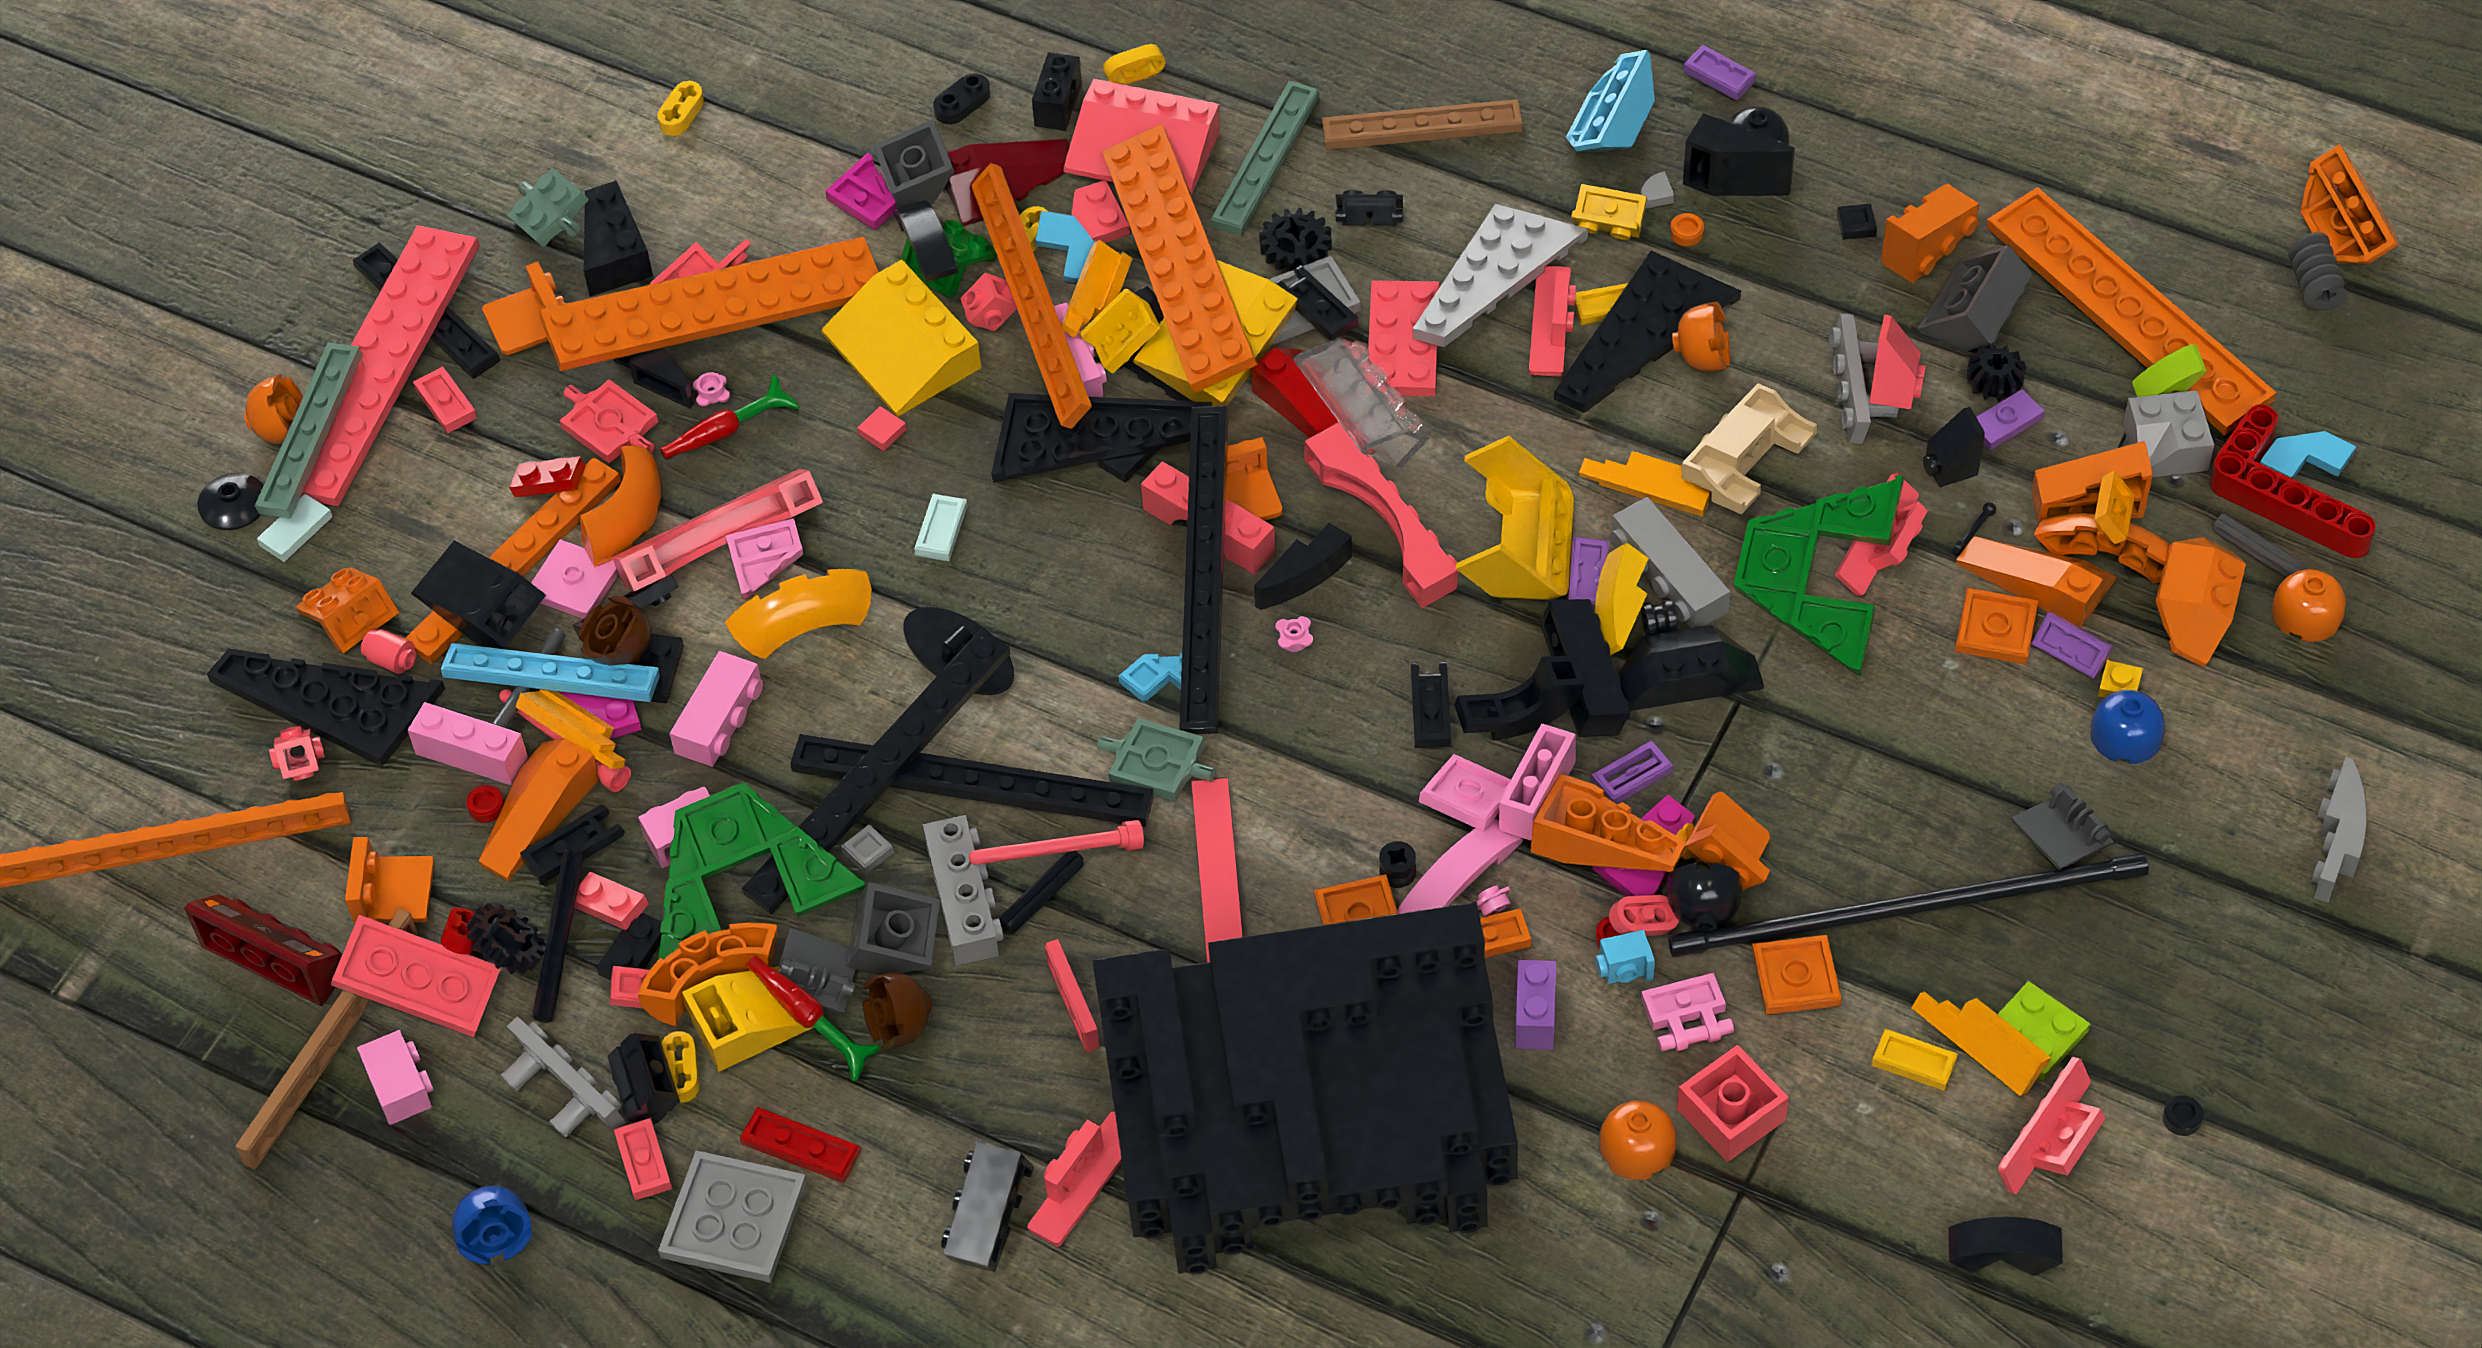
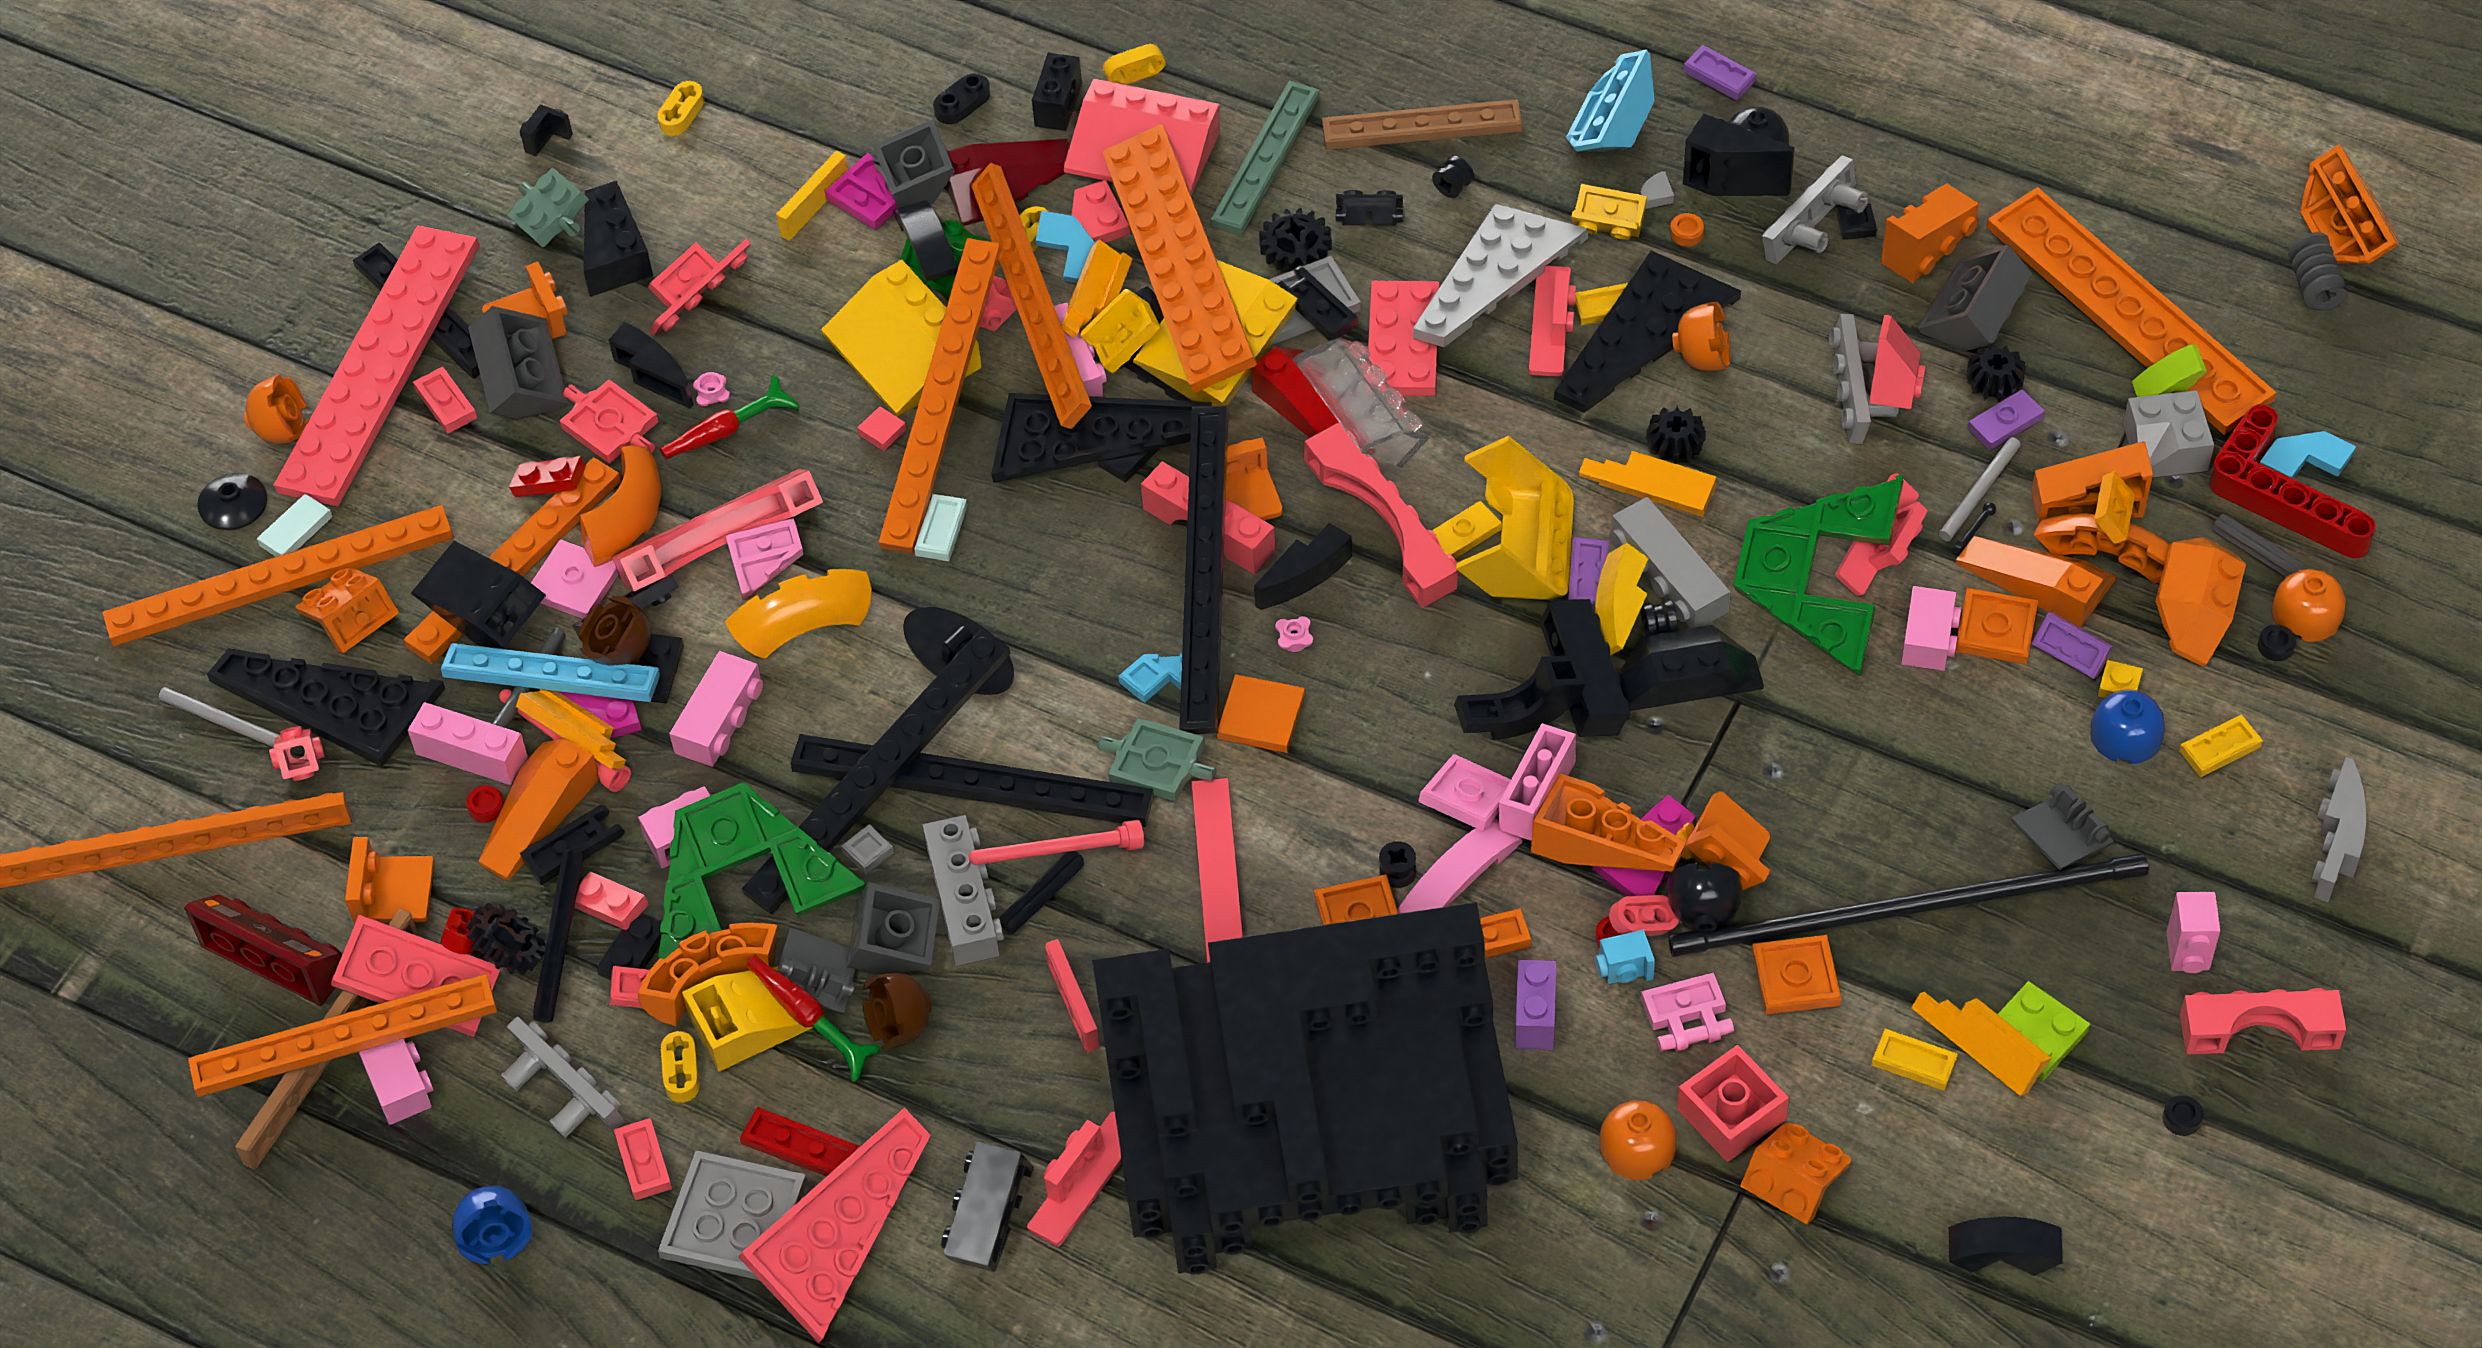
(218, 716): none -> light grey bar
(276, 575): none -> orange plate
(308, 430): sand green plate -> none
(341, 1035): none -> orange plate
(388, 651): coral brick -> none
(517, 363): none -> dark grey slope
(541, 126): none -> black bracket
(643, 1078): black brick -> none
(707, 303): orange plate -> none
(810, 196): none -> yellow tile
(825, 1237): none -> coral wing
(940, 396): none -> orange plate
(1261, 713): none -> orange tile
(1430, 707): black hinge -> none
(1453, 176): none -> black wheel
(1467, 530): none -> yellow plate
(1493, 900): bright pink plate -> none
(1636, 777): medium lavender tile -> none
(1676, 434): none -> black gear
(1740, 442): tan bracket -> none
(1794, 1171): none -> orange bracket
(1799, 220): none -> light grey plate
(1929, 628): none -> bright pink brick
(1955, 449): black slope -> none
(1979, 489): none -> light grey bar
(2055, 1132): coral bracket -> none
(2193, 931): none -> bright pink brick
(2220, 745): none -> yellow plate
(2276, 642): none -> black tile
(2309, 1017): none -> coral arch

